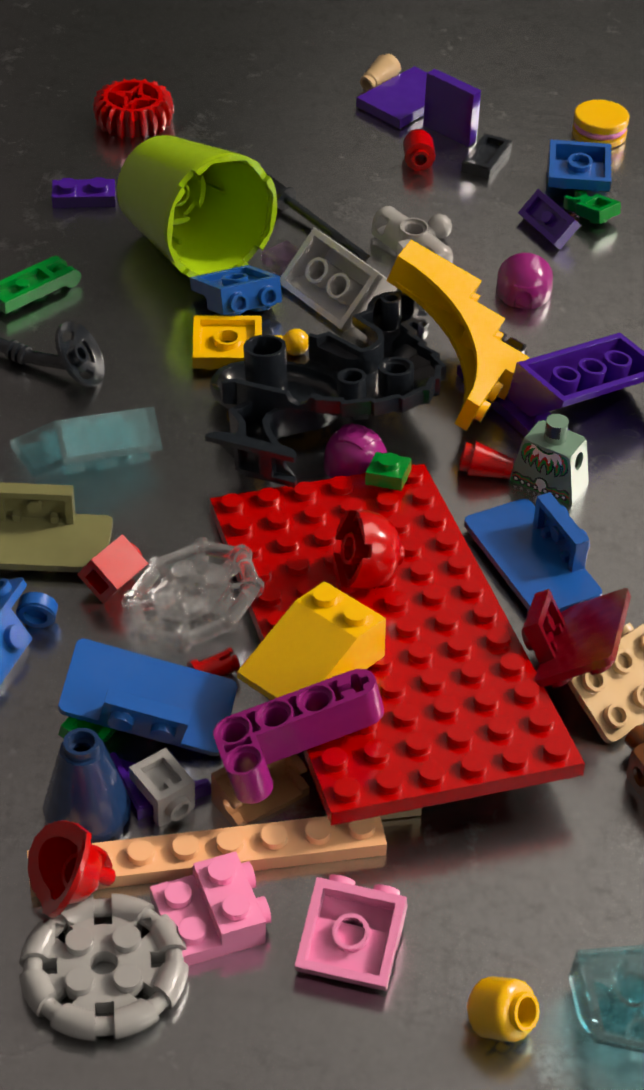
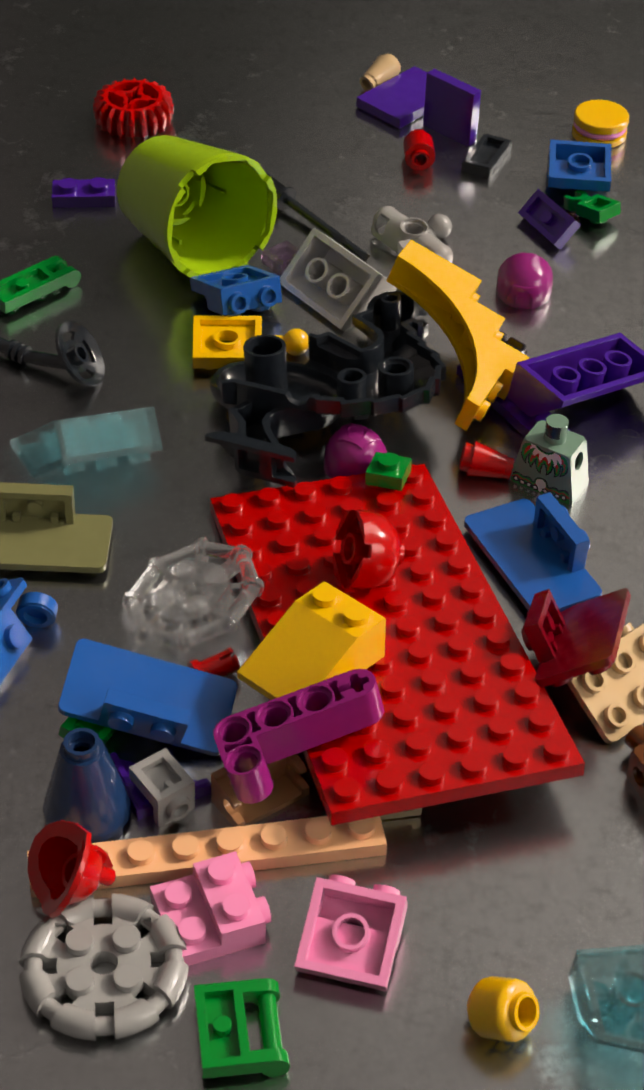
(112, 568): brick -> none
(224, 1029): none -> green plate

